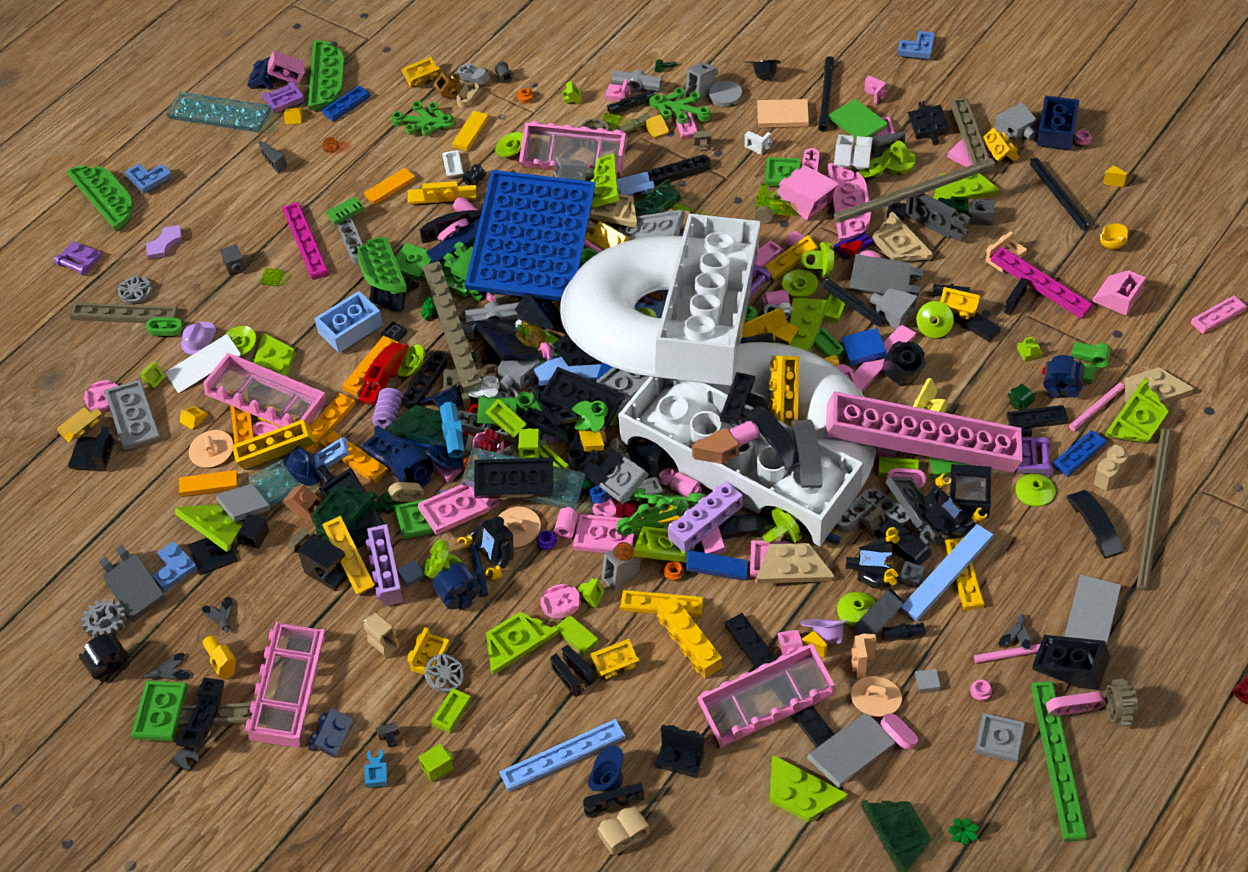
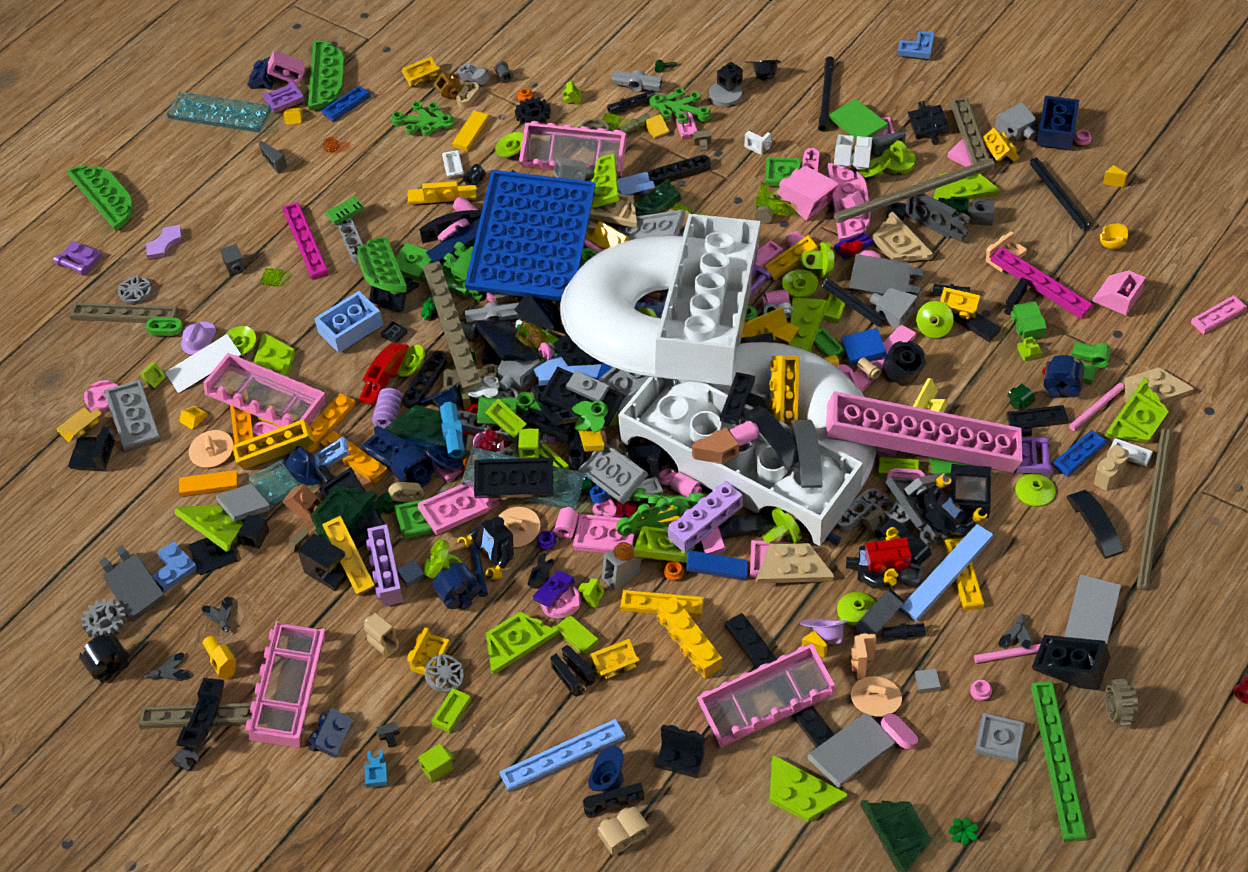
(148, 180): medium blue plate -> none
(159, 711): bright green tile -> none
(355, 383): light orange plate -> none
(389, 186): light orange tile -> none
(533, 110): none -> black gear
(540, 573): none -> black plate
(553, 589): none -> dark purple plate
(587, 386): none -> light grey plate
(600, 464): black piece -> none
(617, 92): bright pink bracket -> none
(700, 79): light grey torso -> none
(729, 76): none -> black brick
(782, 113): light nougat tile -> none
(789, 641): bright pink bracket -> none
(852, 200): none -> bright pink piece
(872, 370): none -> tan pin
(875, 87): bright pink bracket -> none
(888, 555): none -> red brick
(923, 484): none -> light grey plate
(1028, 320): none -> bright green brick
(1076, 703): bright pink beam -> none
(1136, 453): none -> white tile

